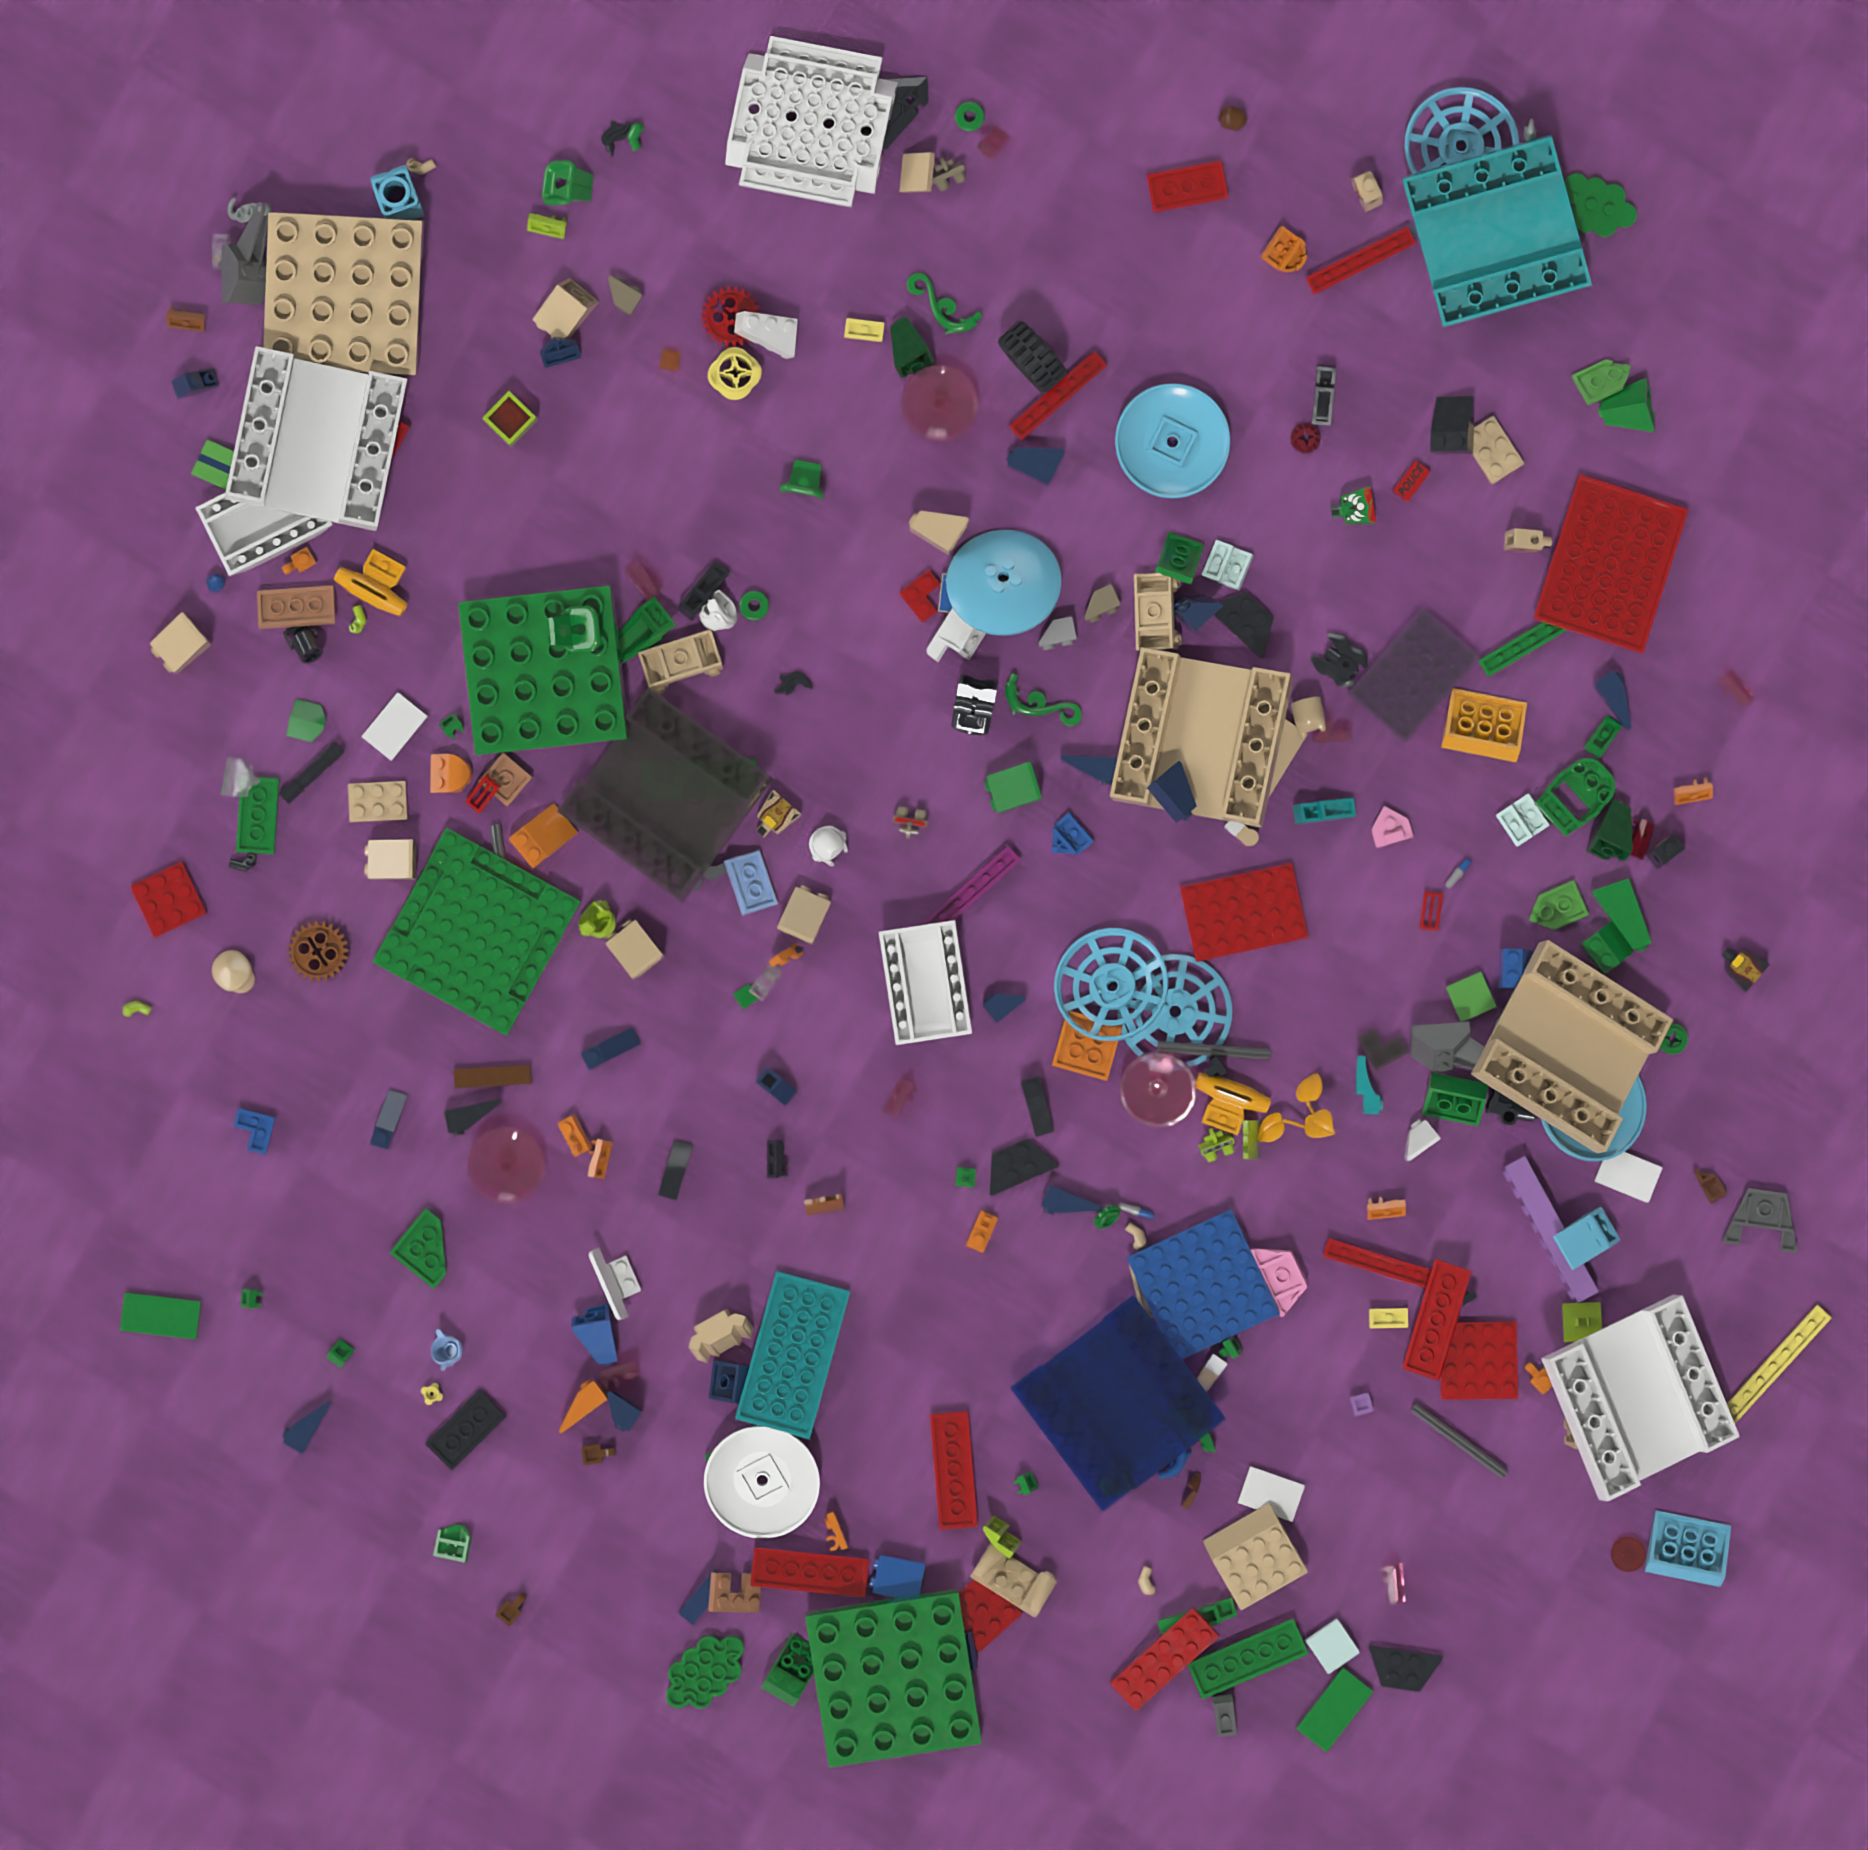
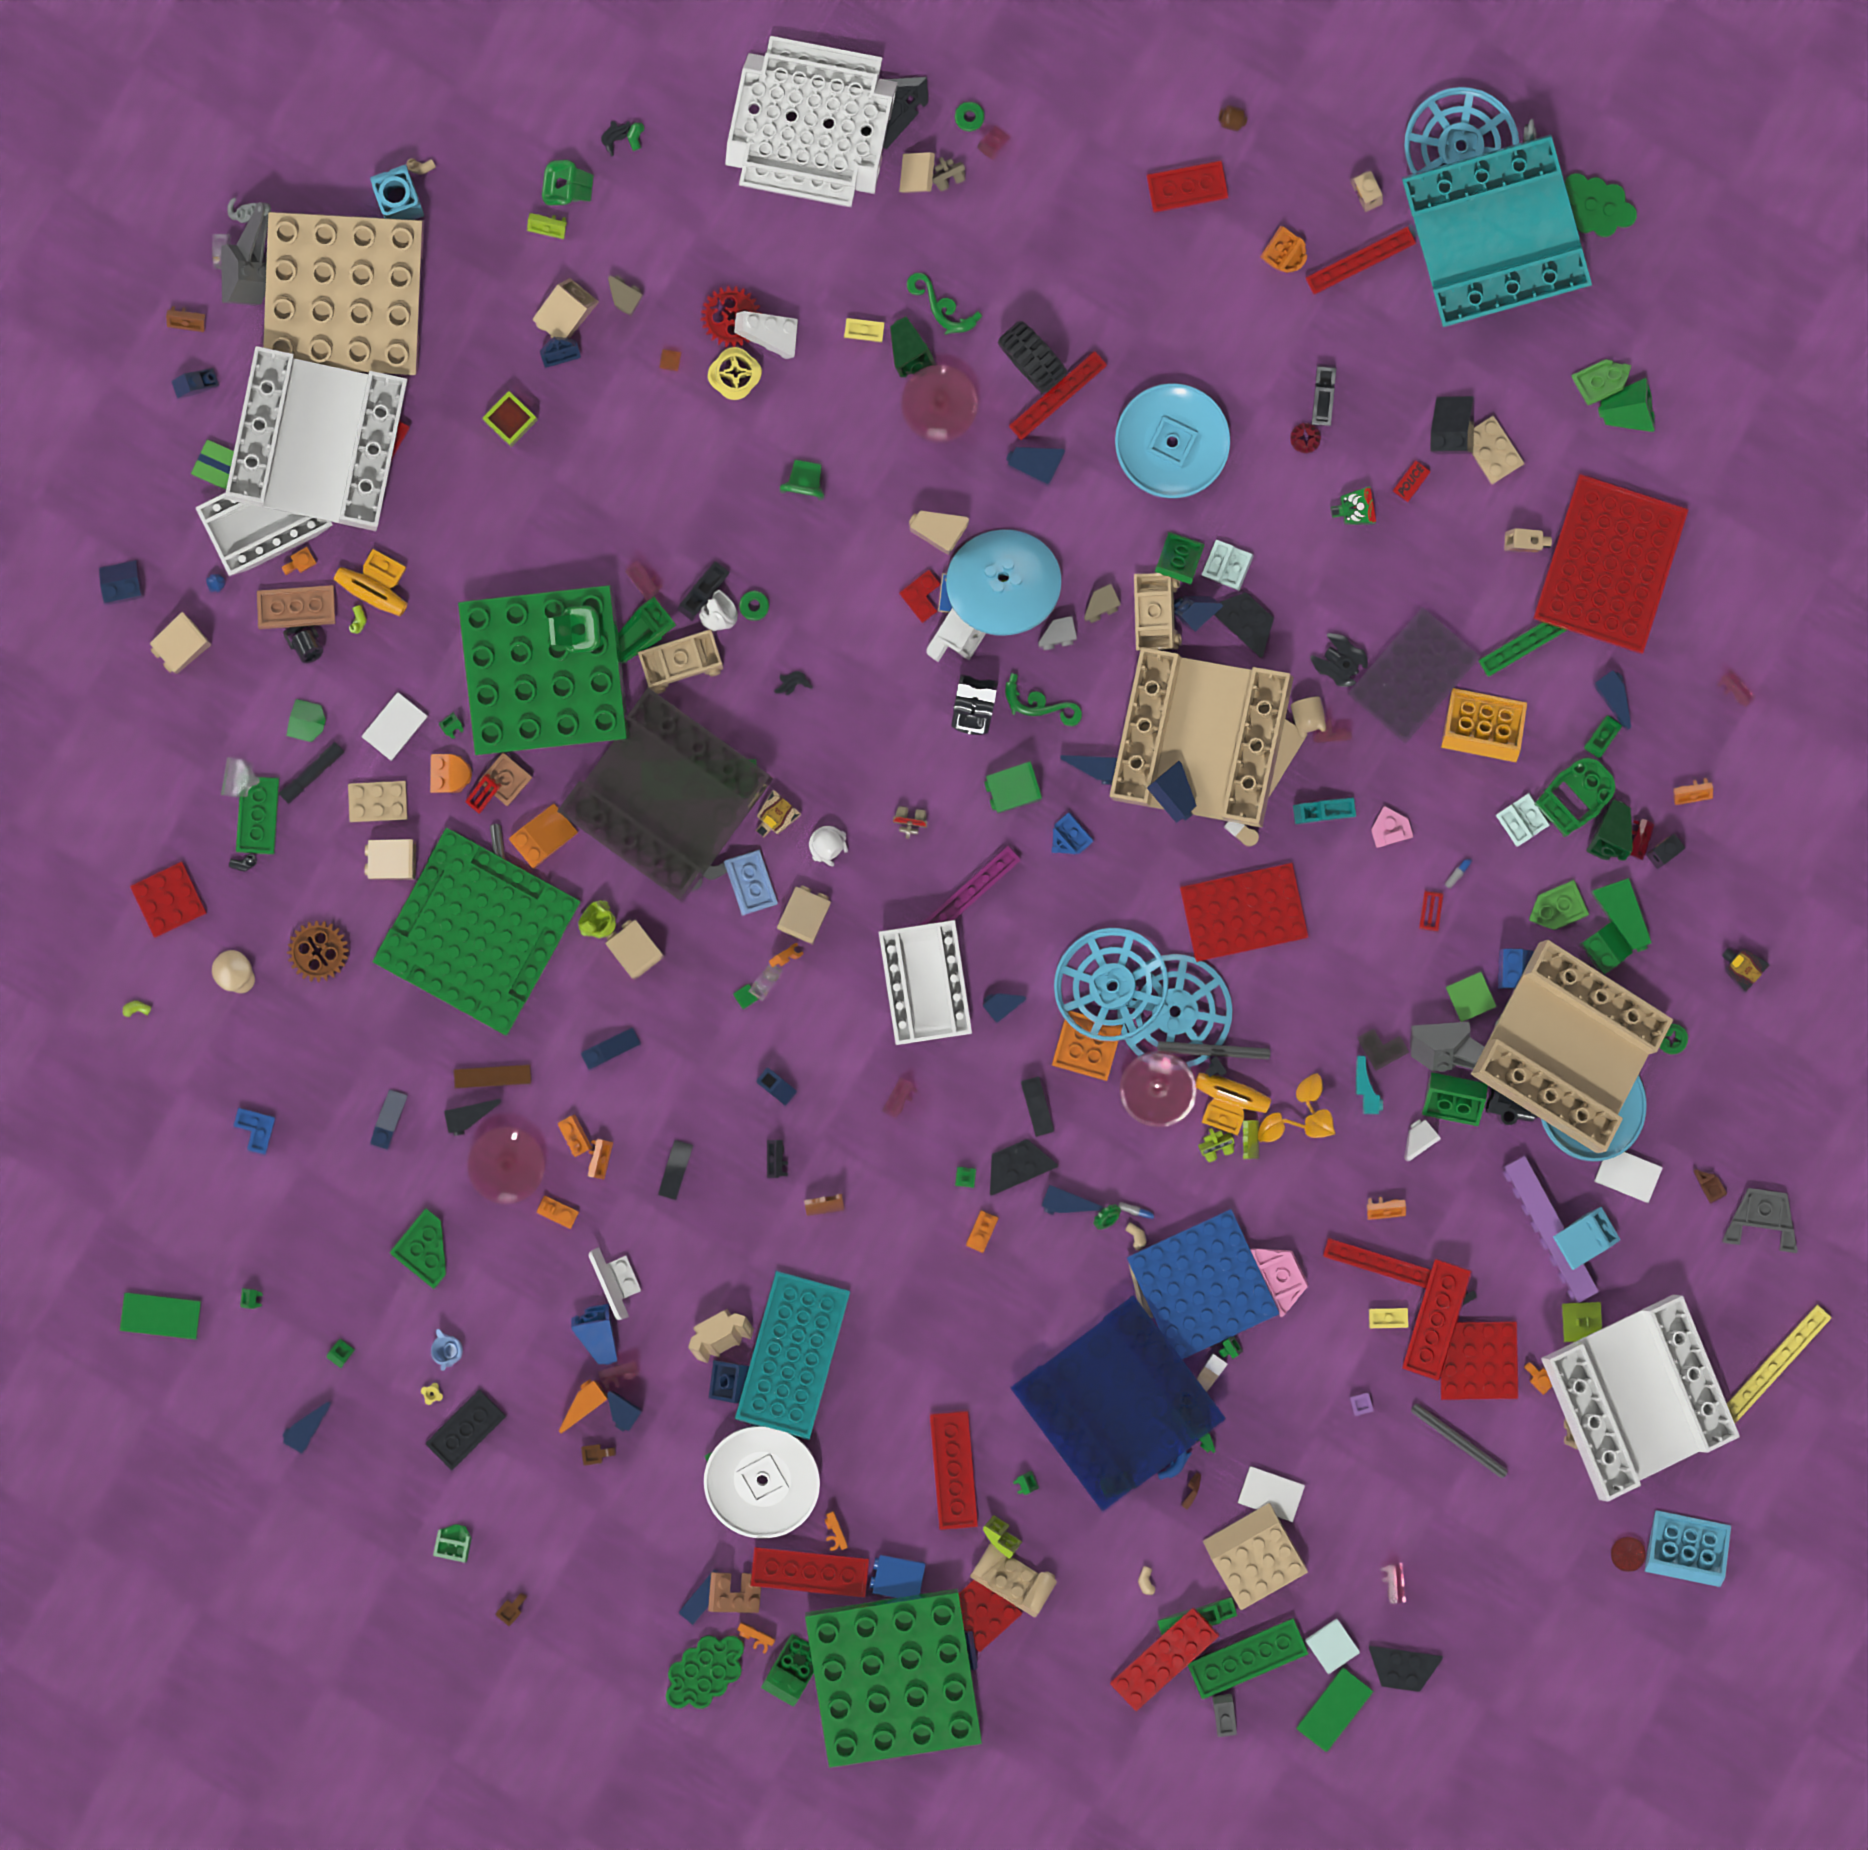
(120, 583): none -> dark blue slope
(557, 1212): none -> orange plate
(748, 1631): none -> orange plate

